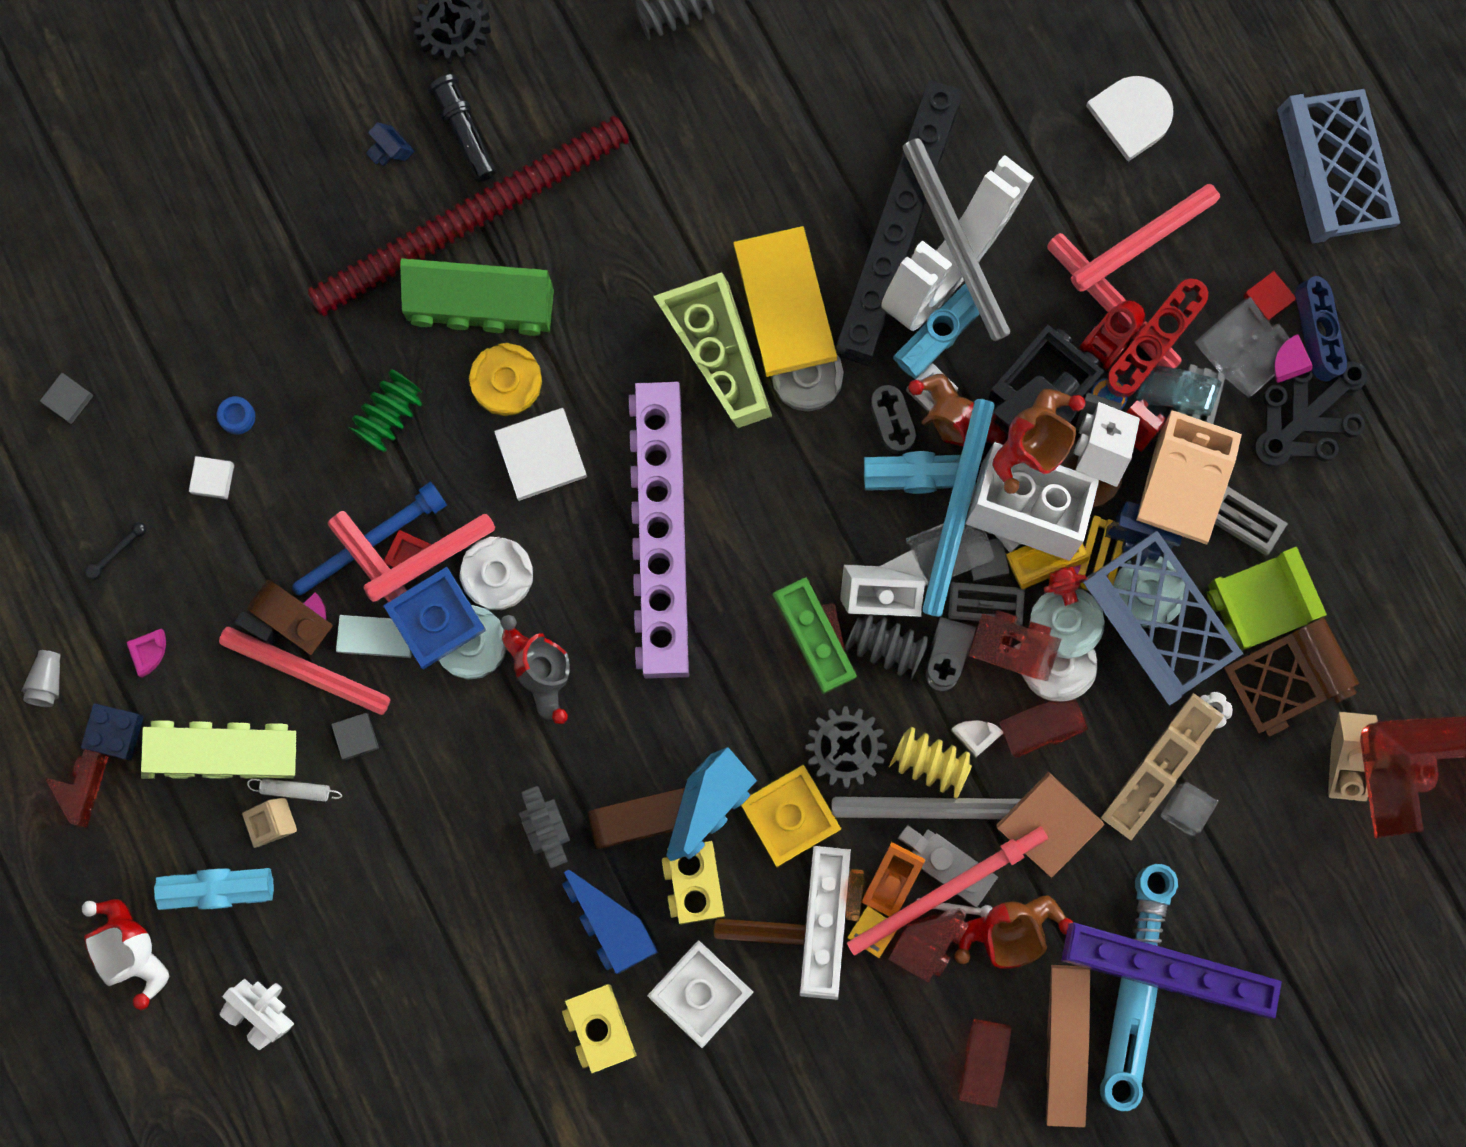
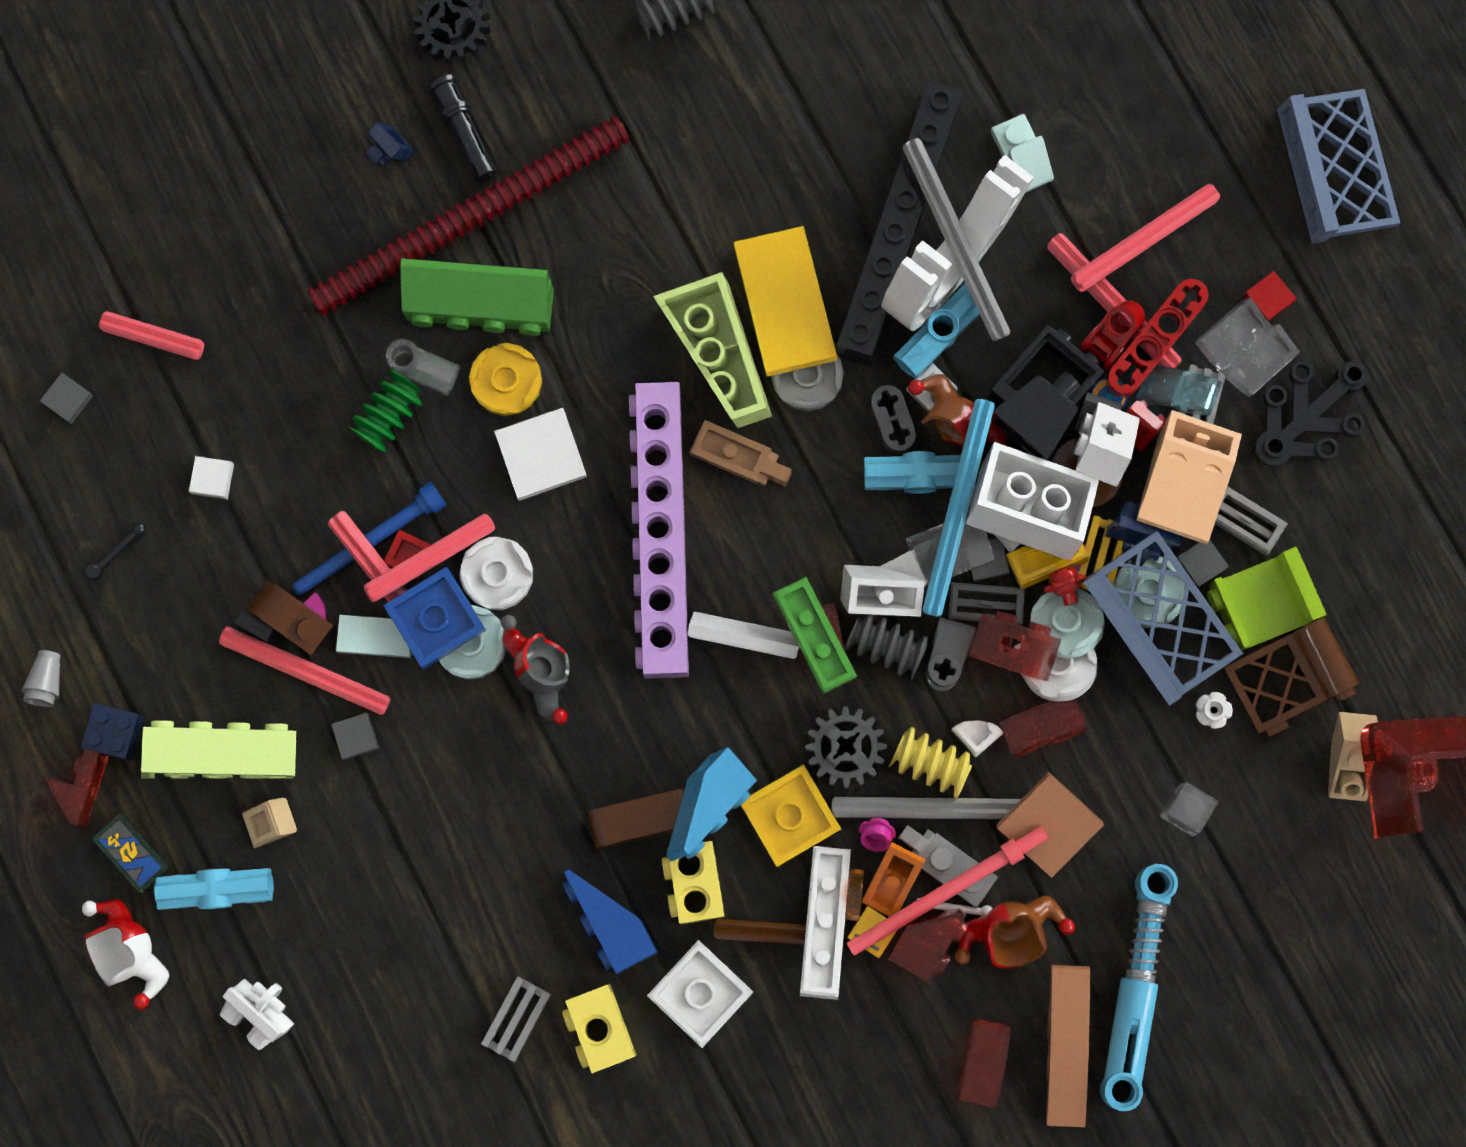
(131, 853): none -> tile
(147, 651): dark pink tile -> none
(151, 335): none -> coral axle
(236, 415): blue tile -> none
(294, 789): white piece -> none
(425, 367): none -> clear piece
(500, 1047): none -> light grey tile
(544, 826): dark grey gear -> none
(738, 455): none -> medium nougat hinge
(742, 635): none -> white tile
(876, 834): none -> dark pink plate
(1020, 145): none -> light aqua slope
(1038, 437): dark orange piece -> none
(1133, 113): white tile -> none
(1162, 766): tan slope -> none
(1171, 970): dark purple tile -> none
(1202, 563): none -> dark grey tile
(1291, 360): dark pink tile -> none
(1315, 304): dark blue beam -> none

